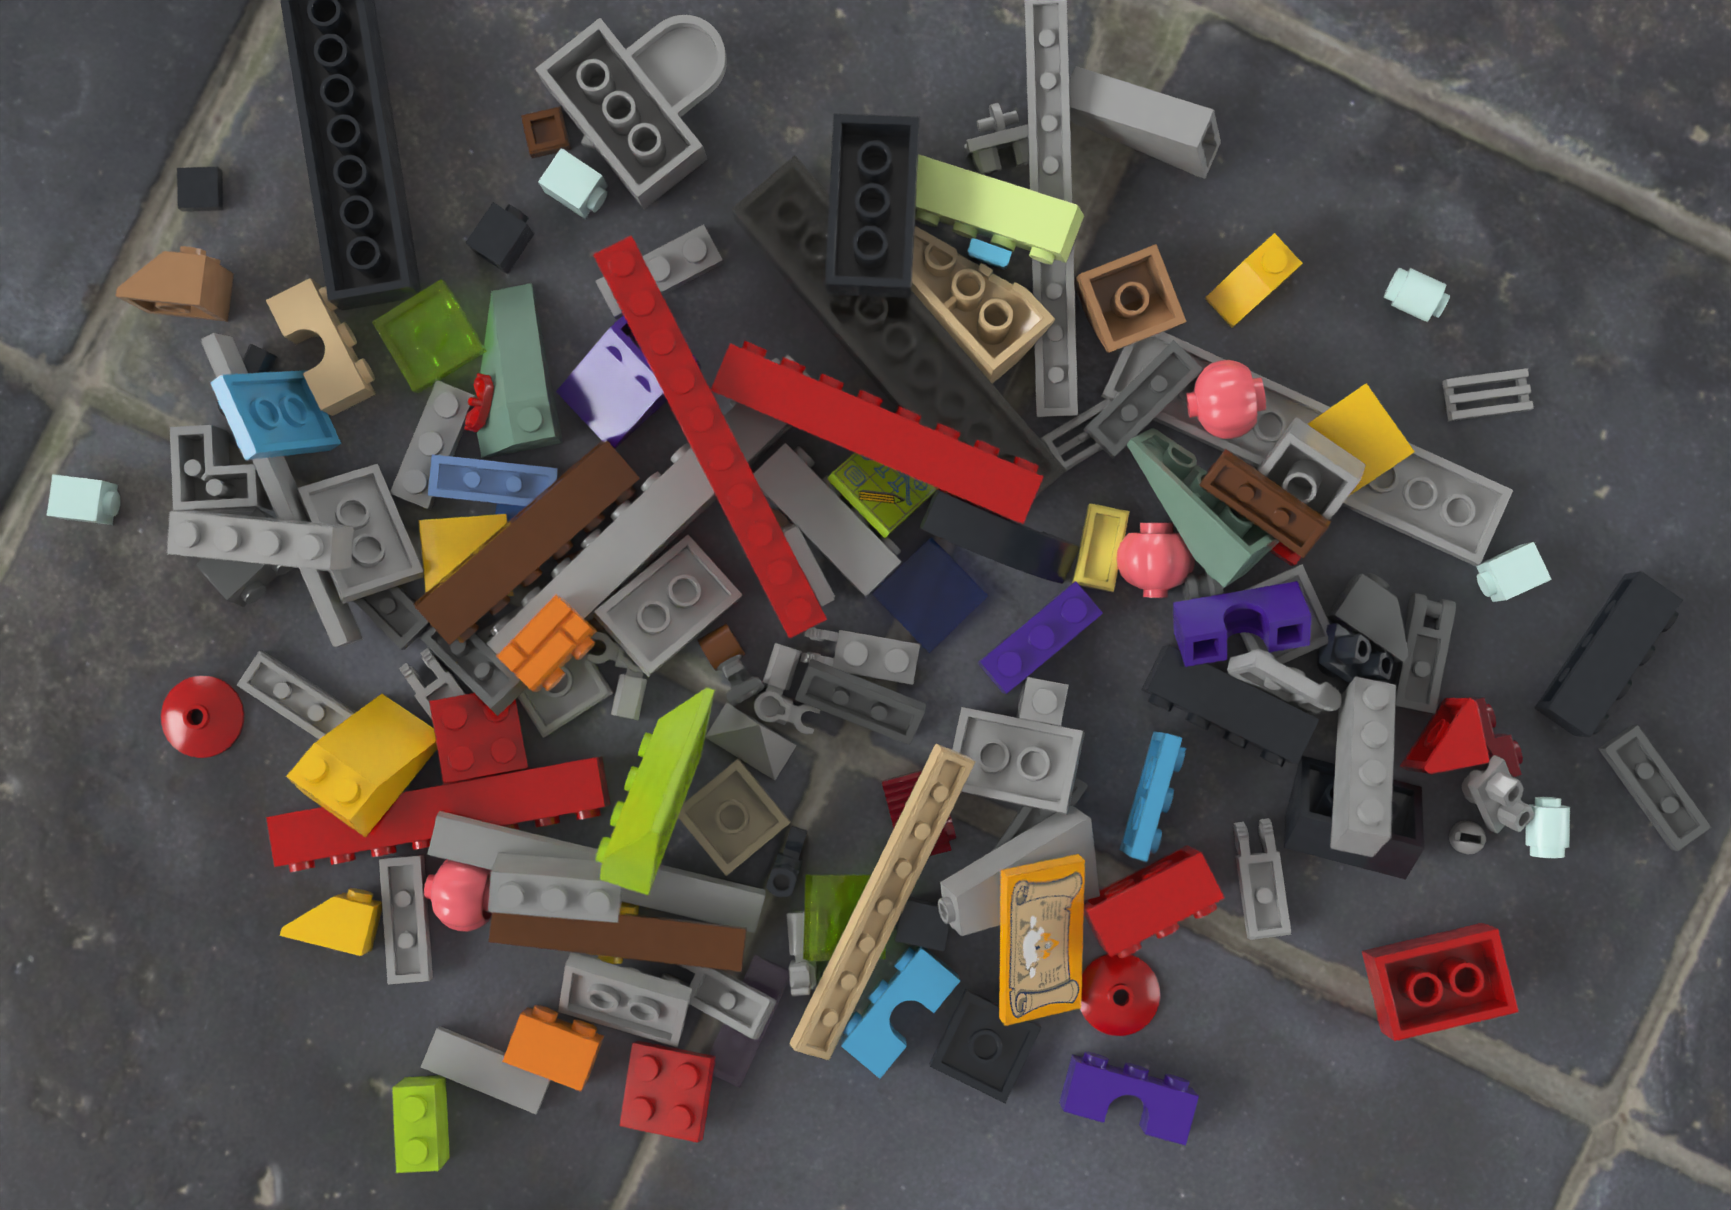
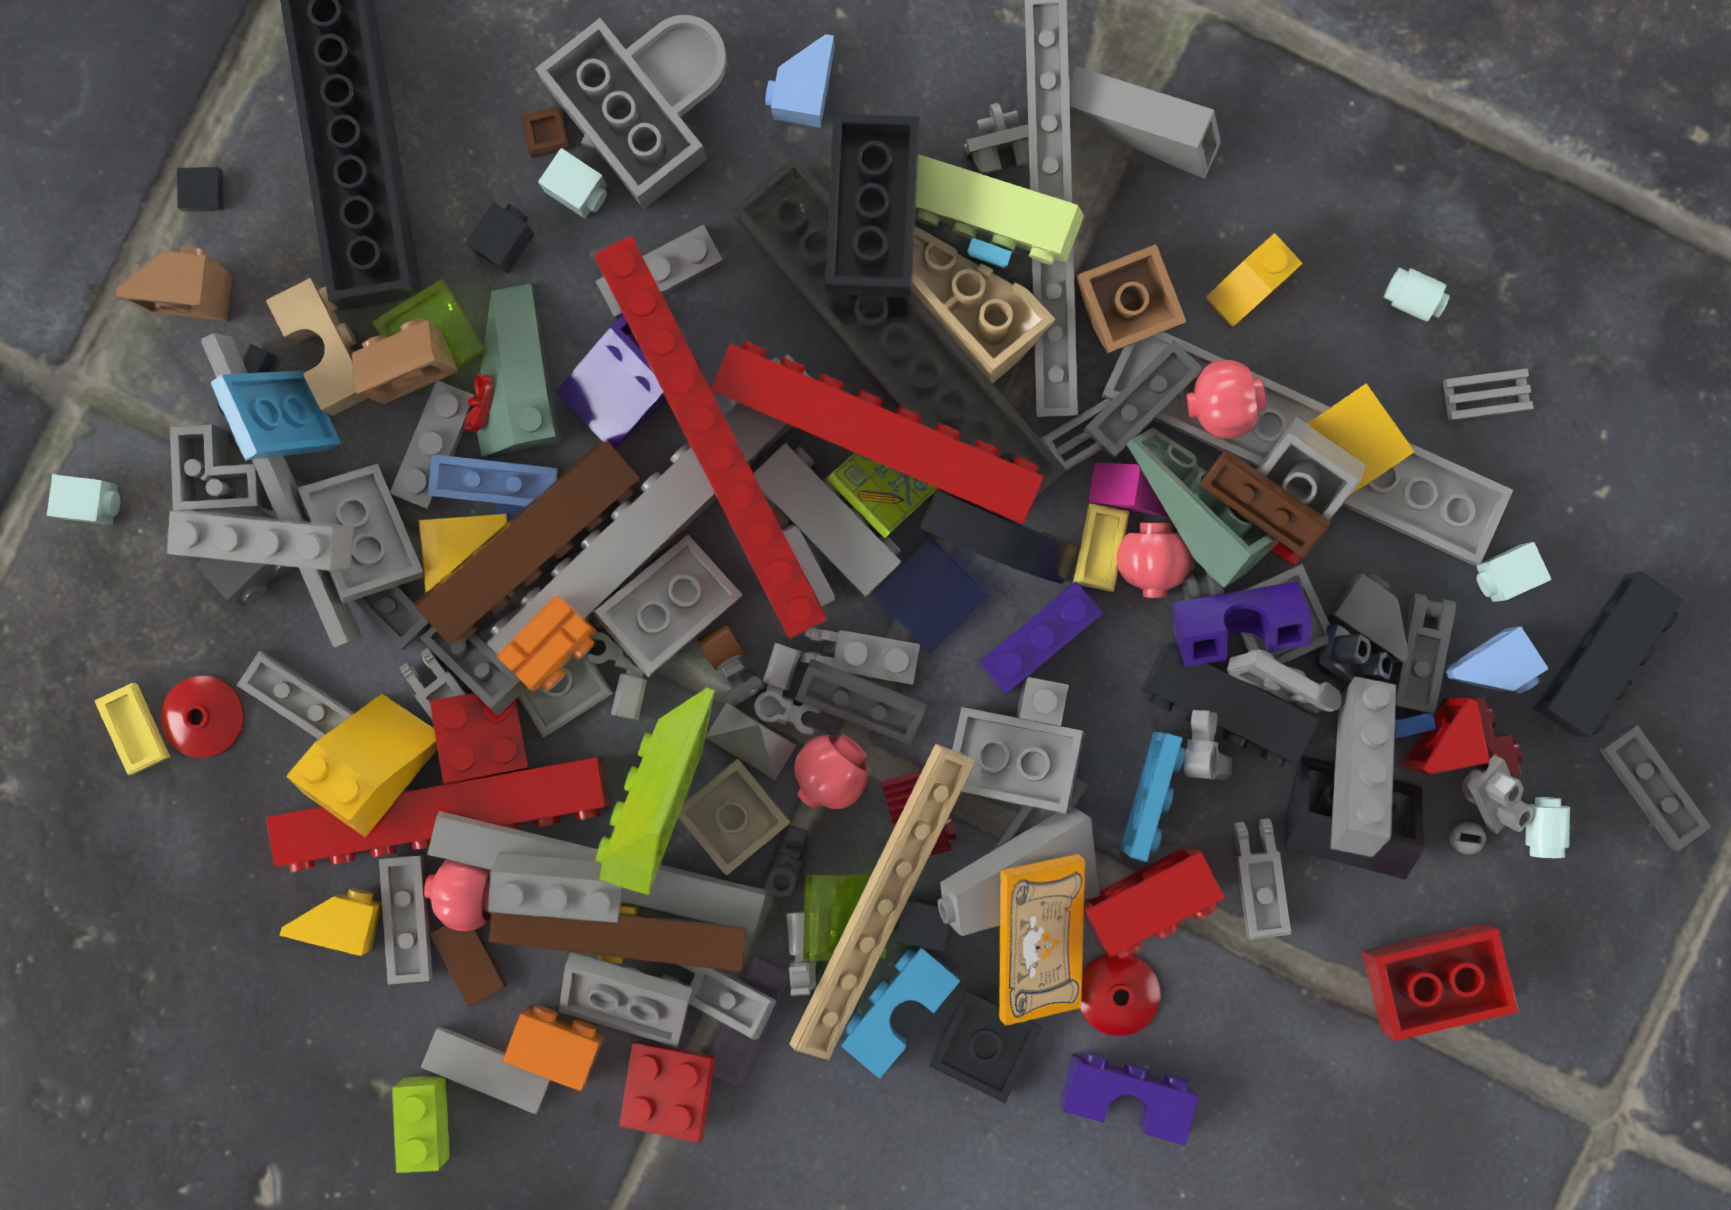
(132, 729): none -> light yellow tile
(402, 362): none -> medium nougat slope
(469, 963): none -> reddish brown tile
(802, 85): none -> light blue slope
(831, 772): none -> coral plant
(1123, 488): none -> dark pink slope
(1202, 753): none -> light grey bar
(1413, 724): none -> blue tile
(1500, 663): none -> light blue slope

